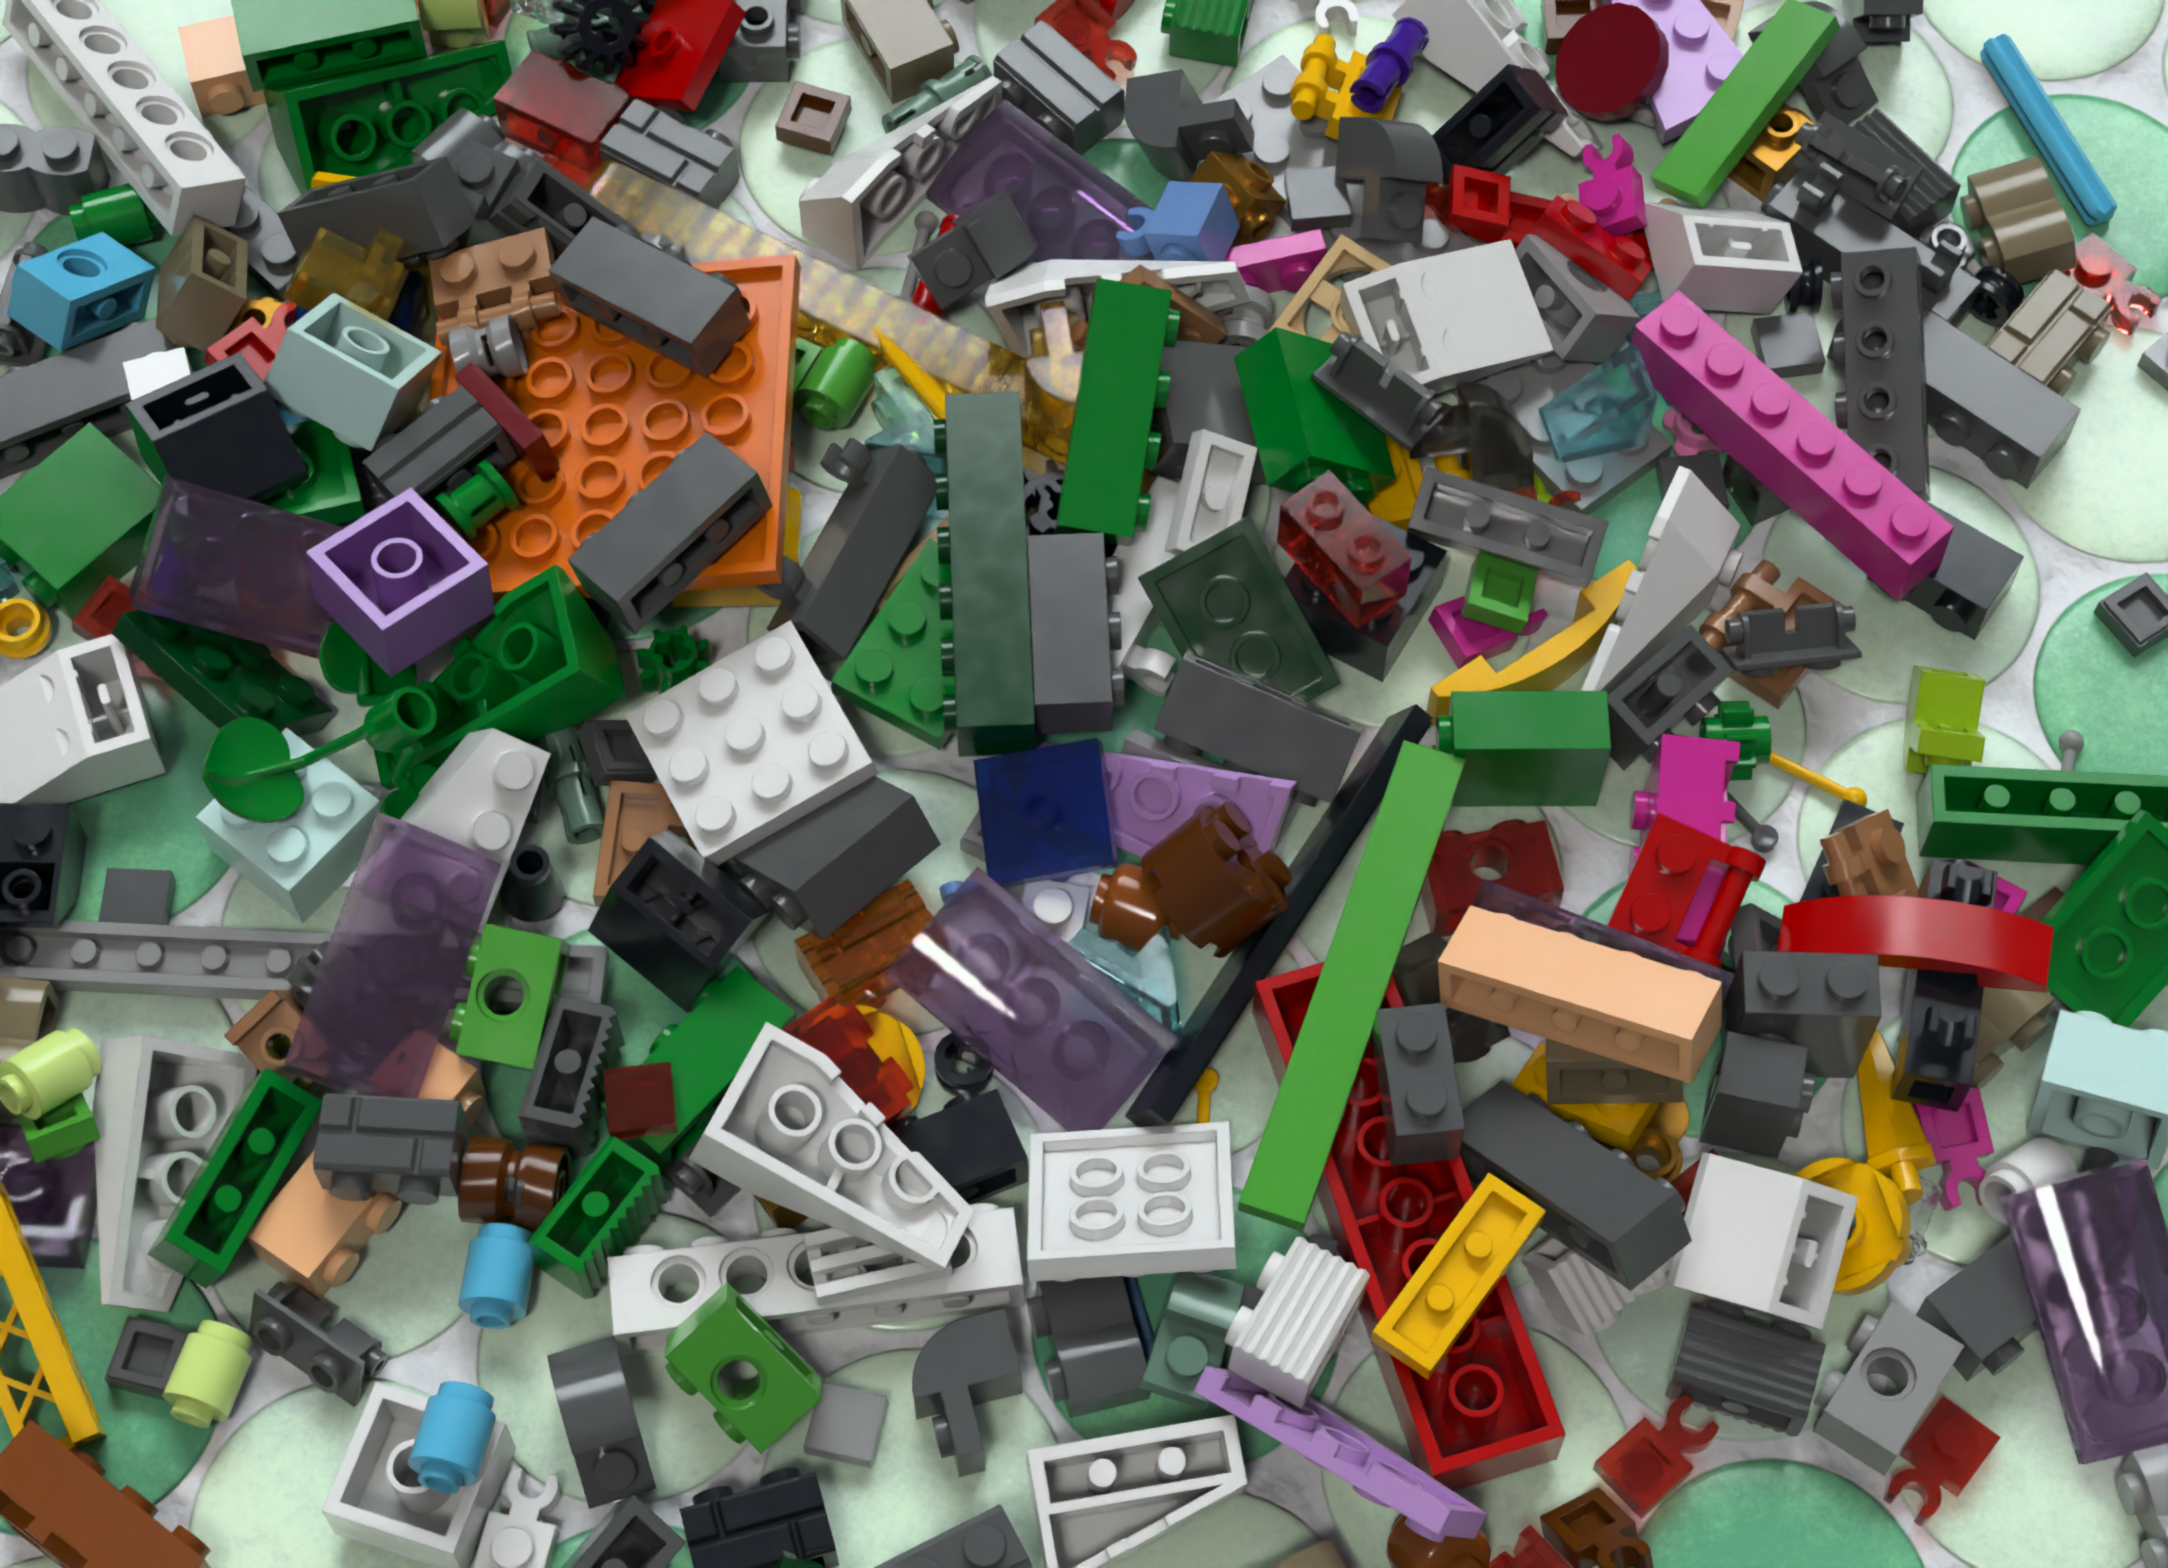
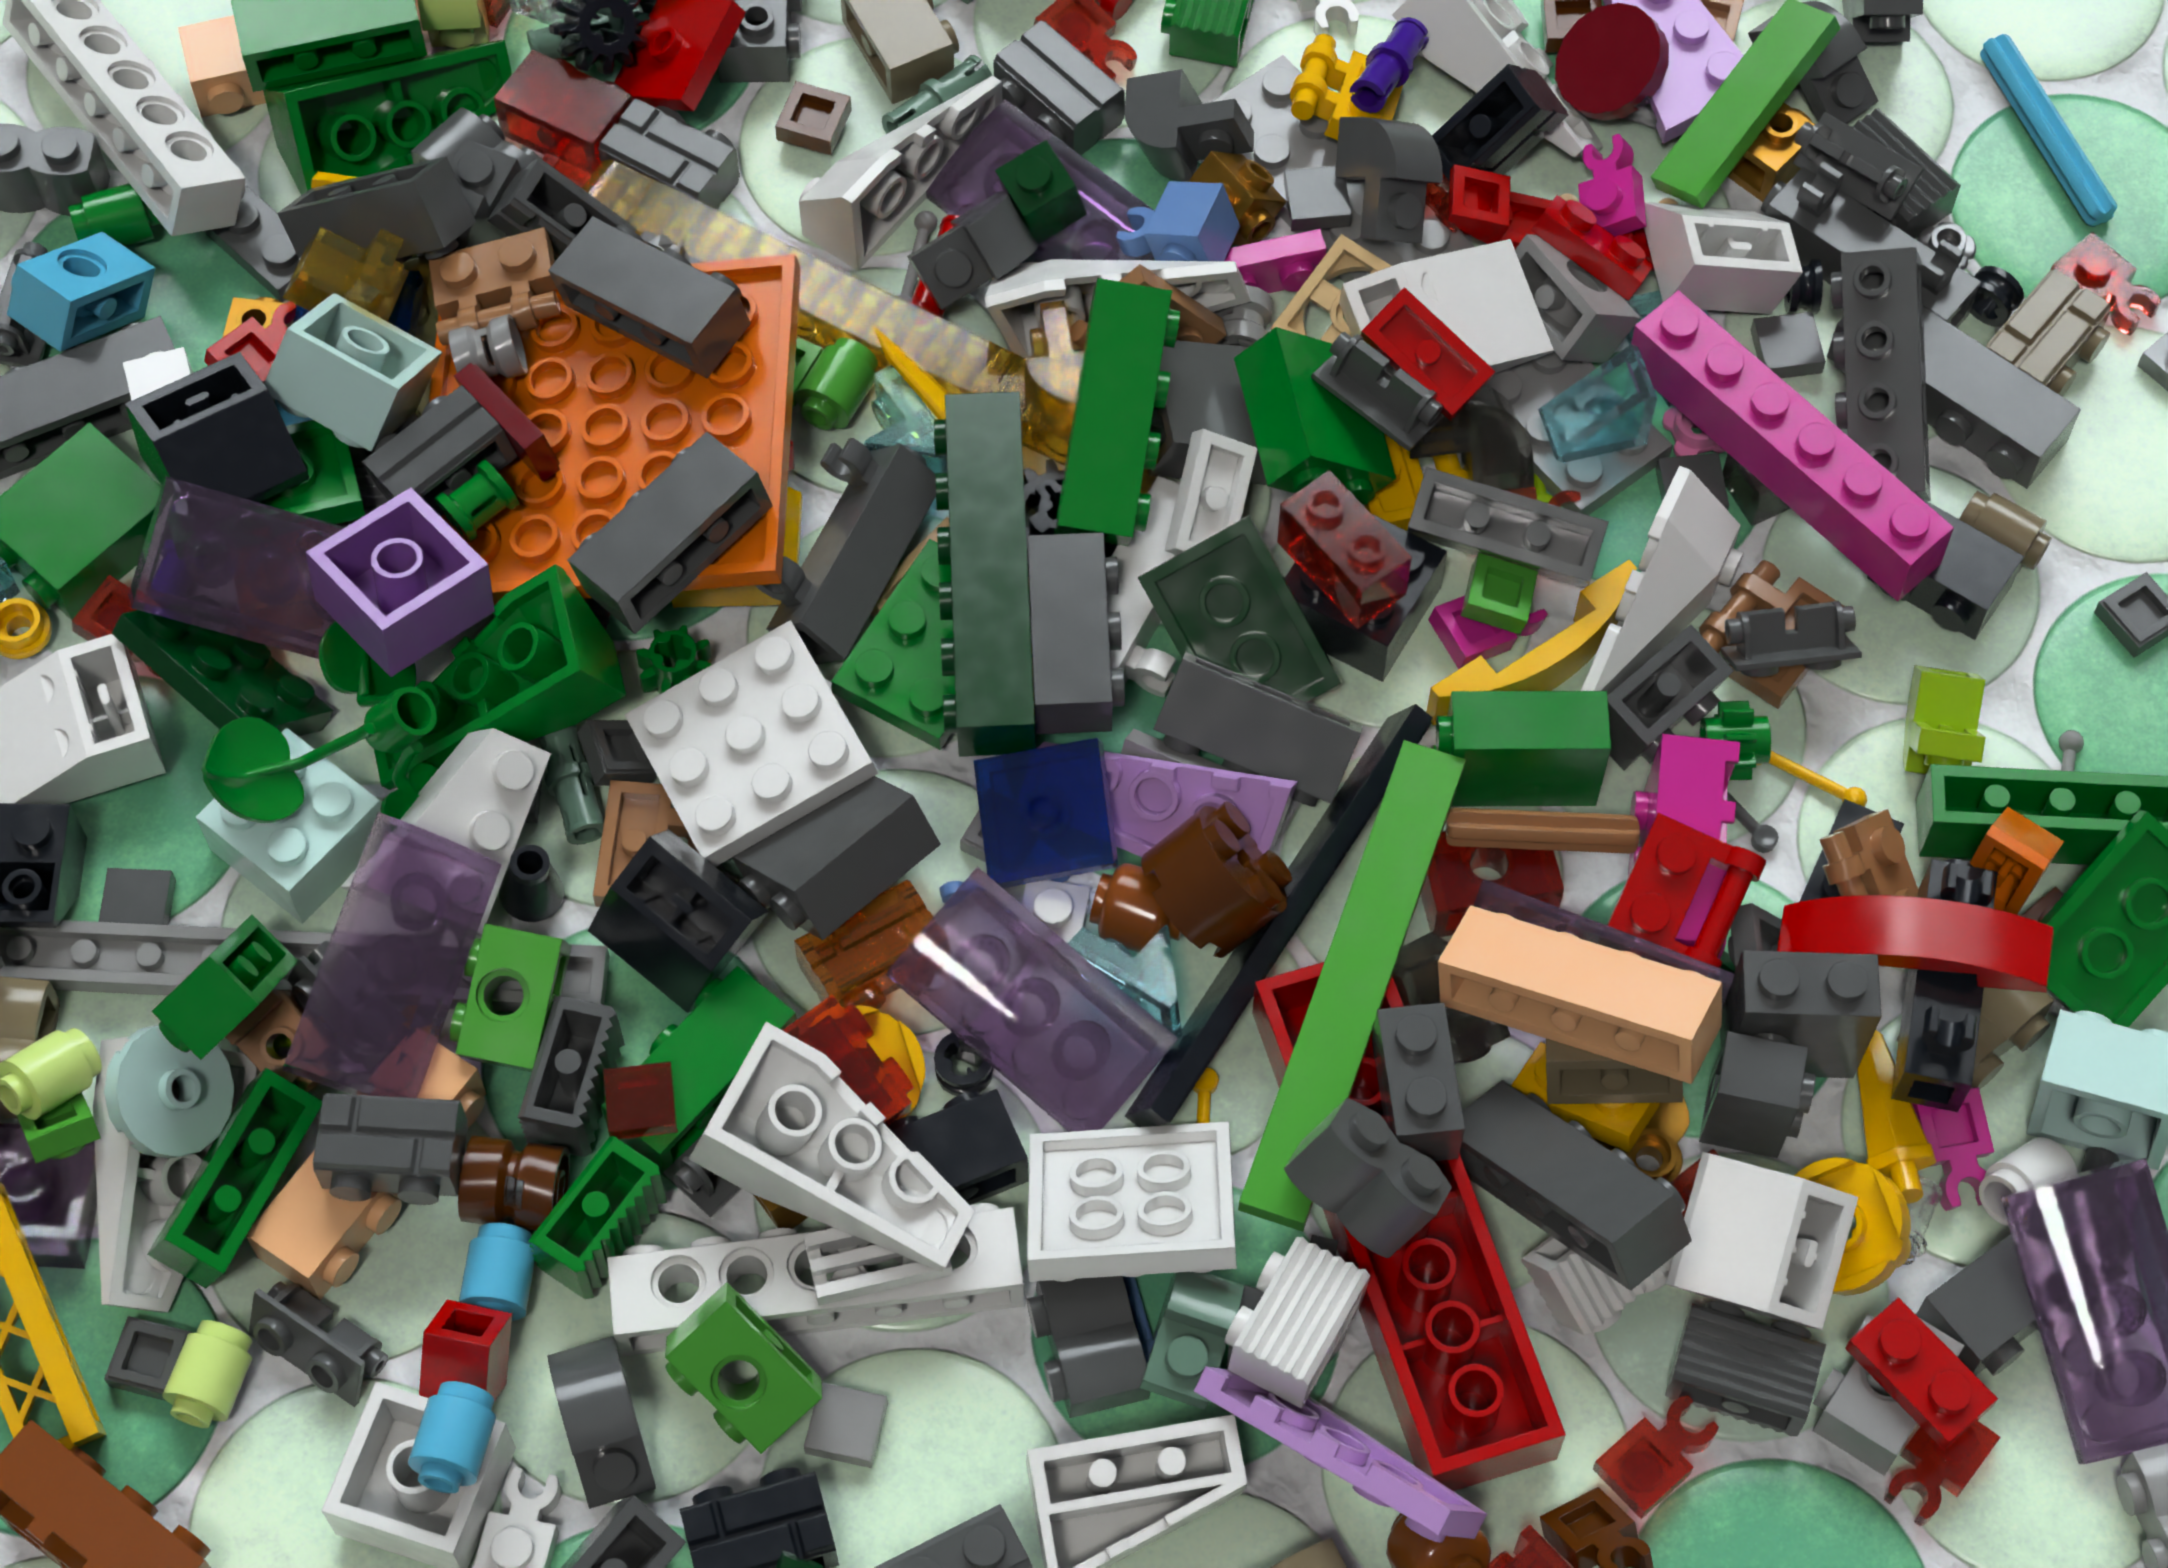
(143, 1102): none -> light aqua plate
(202, 285): dark tan brick -> none
(223, 989): none -> green brick
(466, 1347): none -> red brick
(961, 1368): dark grey brick -> none
(1042, 191): none -> dark green brick
(1368, 1178): none -> dark grey brick
(1428, 352): none -> red plate
(1458, 1275): yellow plate -> none
(1542, 830): none -> medium nougat axle
(1921, 1373): none -> red plate
(2008, 525): none -> dark tan brick
(2019, 220): dark tan brick -> none
(2020, 856): none -> orange slope

